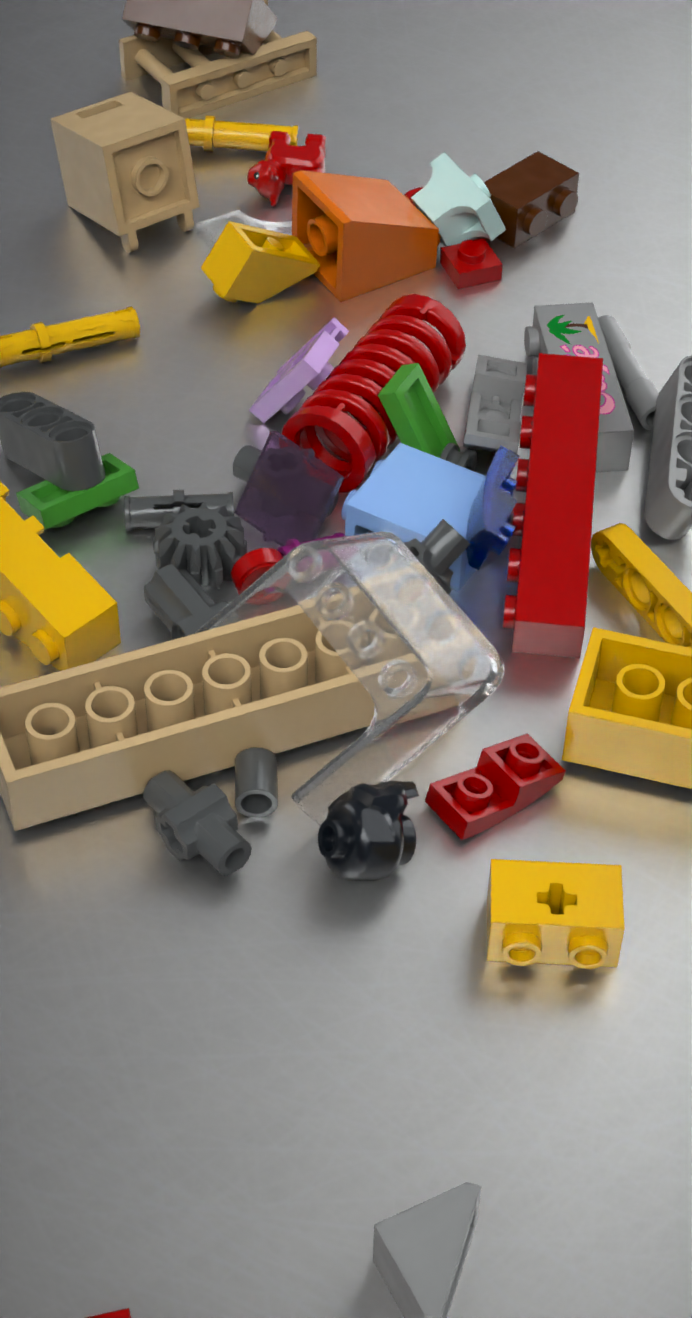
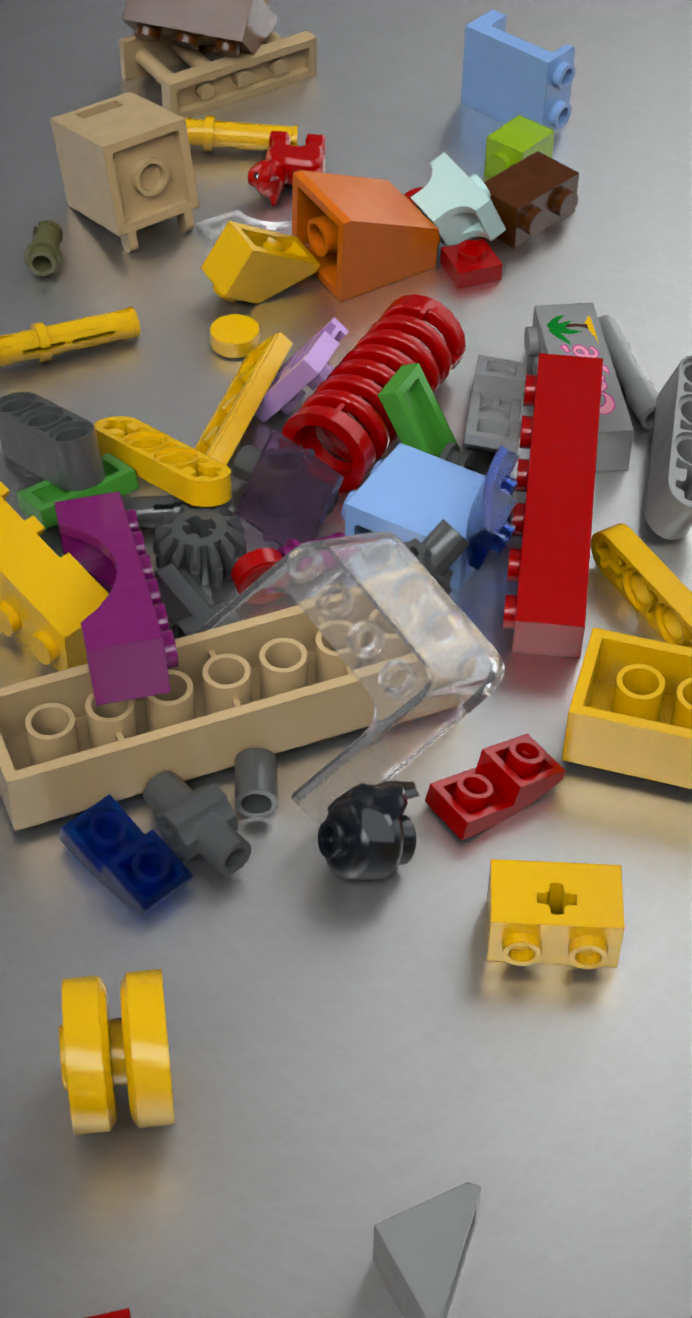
(43, 253): none -> olive pin
(115, 1052): none -> yellow wheel
(123, 858): none -> clear blue slope
(129, 632): none -> magenta arch
(165, 461): none -> yellow beam
(234, 335): none -> yellow tile
(243, 398): none -> yellow tile
(513, 76): none -> light blue panel
(516, 142): none -> lime brick

